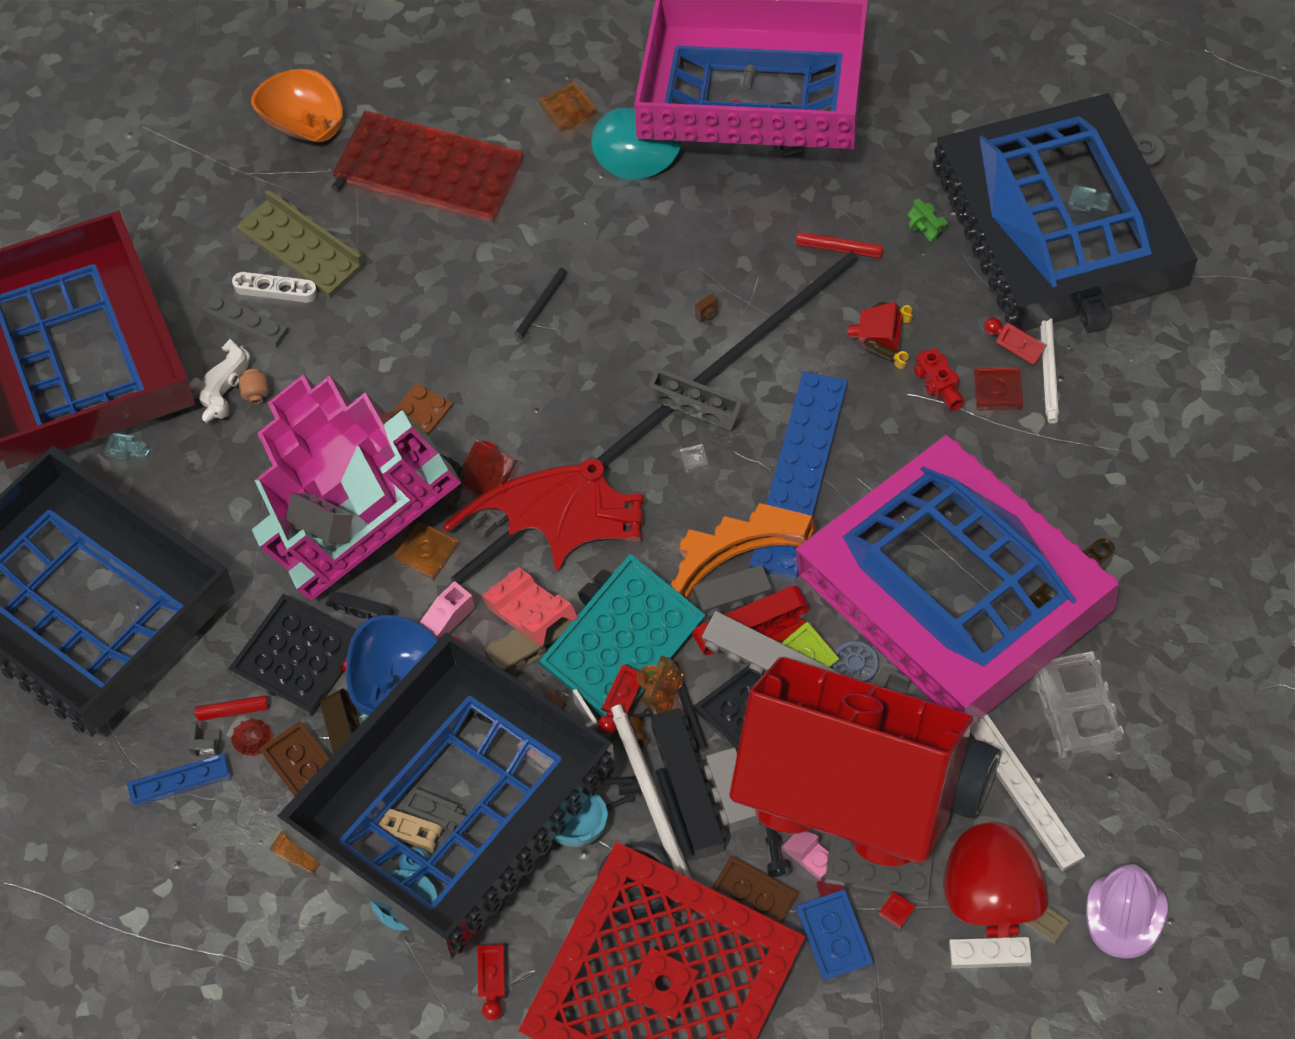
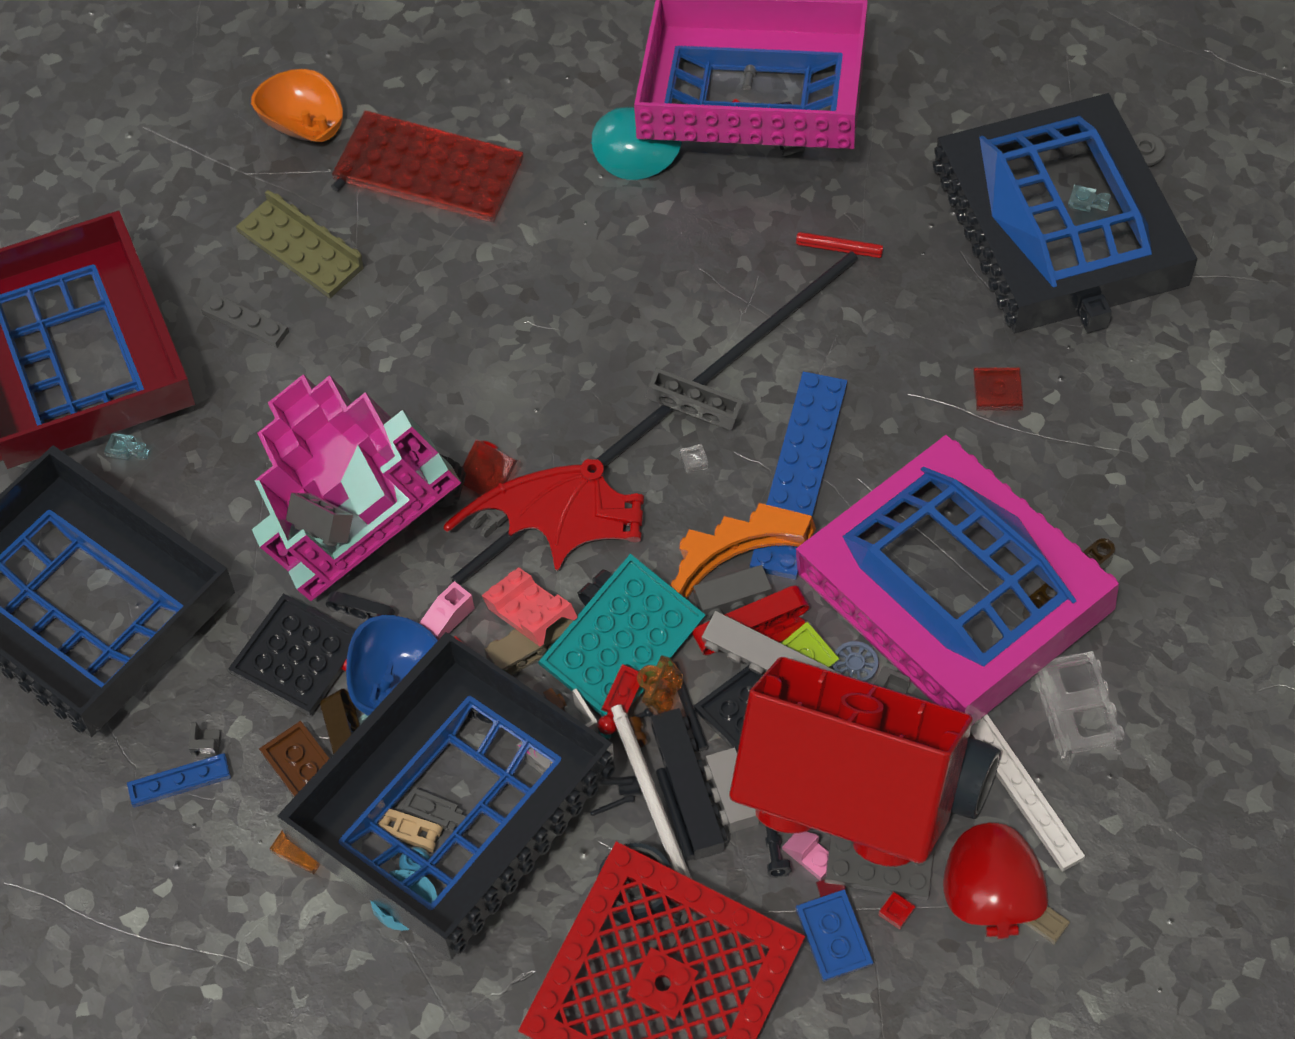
(219, 380): white animal -> none
(231, 708): red axle -> none
(252, 746): clear red gear -> none
(254, 386): nougat head -> none
(273, 290): white beam -> none
(423, 407): dark orange piece -> none
(426, 550): clear orange tile -> none
(491, 980): red plate -> none
(537, 307): black bar -> none
(567, 106): clear orange plate -> none
(585, 826): medium azure cylinder -> none
(706, 308): reddish brown plate -> none
(755, 890): reddish brown tile -> none
(881, 330): red torso -> none
(923, 219): bright green hips -> none
(930, 367): red brick -> none
(990, 952): white plate -> none
(1015, 340): red plate -> none
(1049, 372): white piece -> none
(1126, 912): lavender piece -> none

